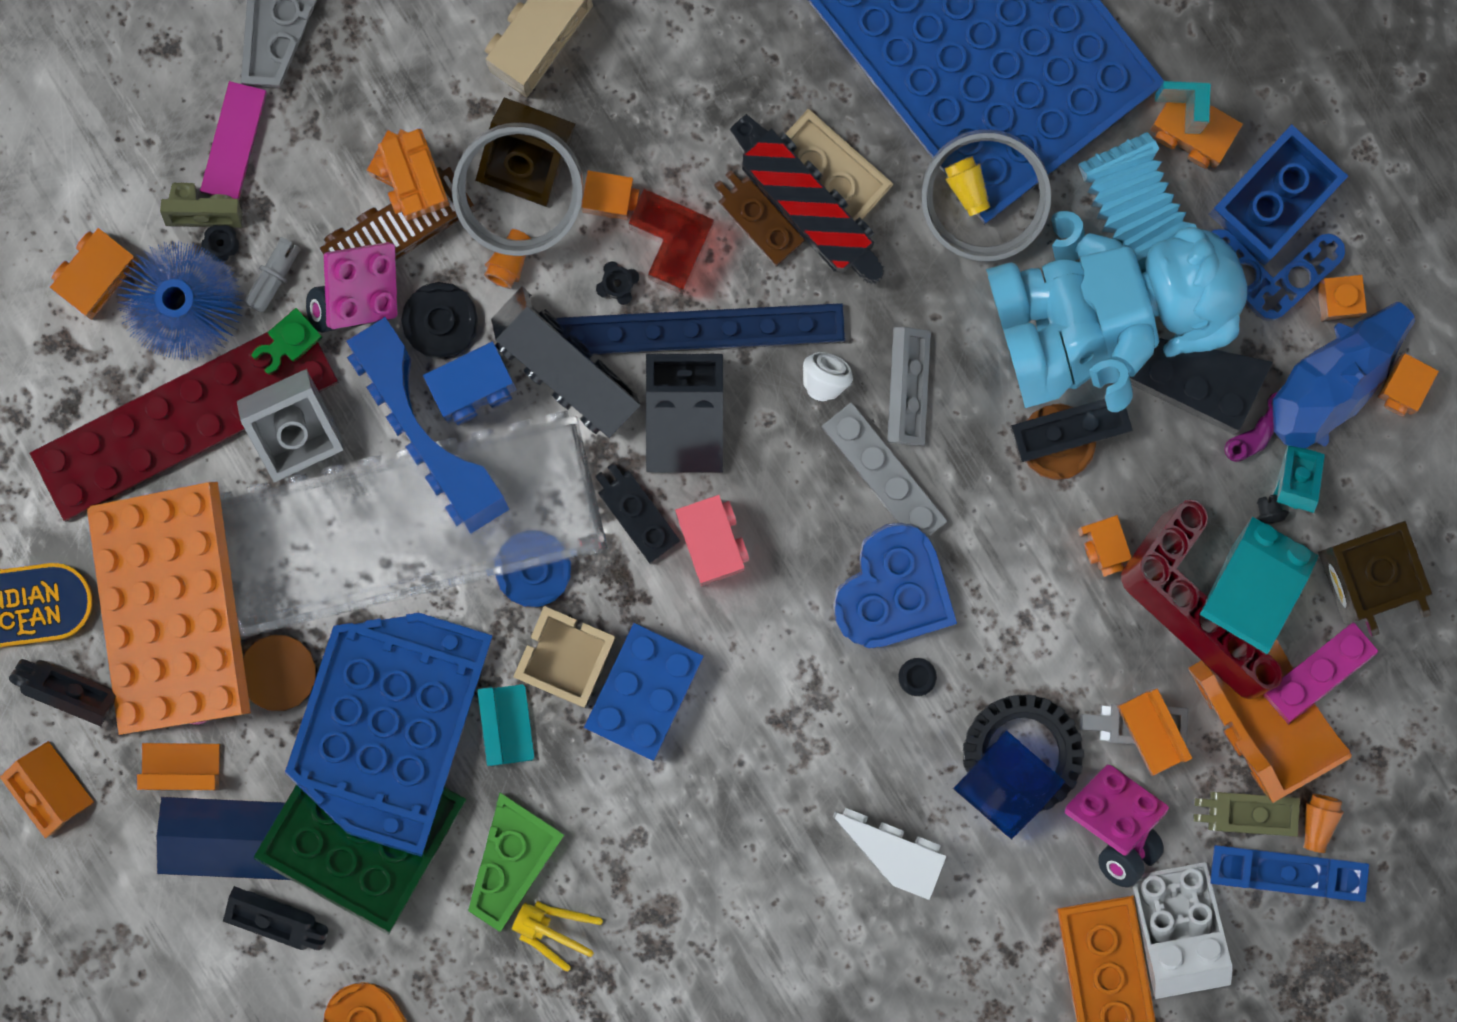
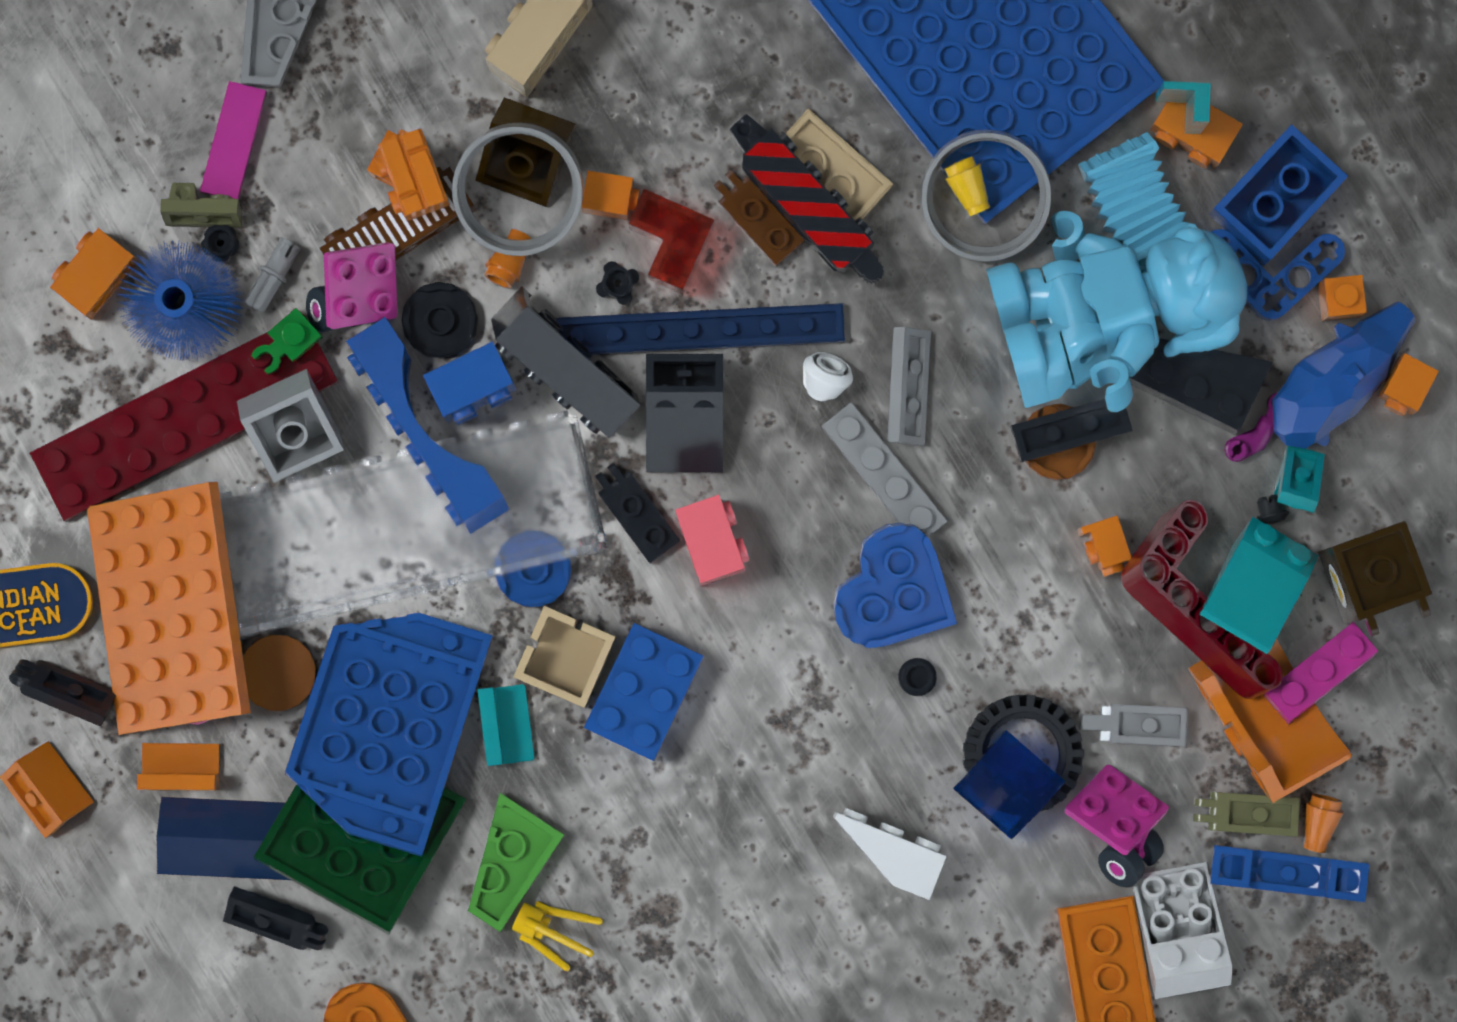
(1154, 731): orange panel -> none

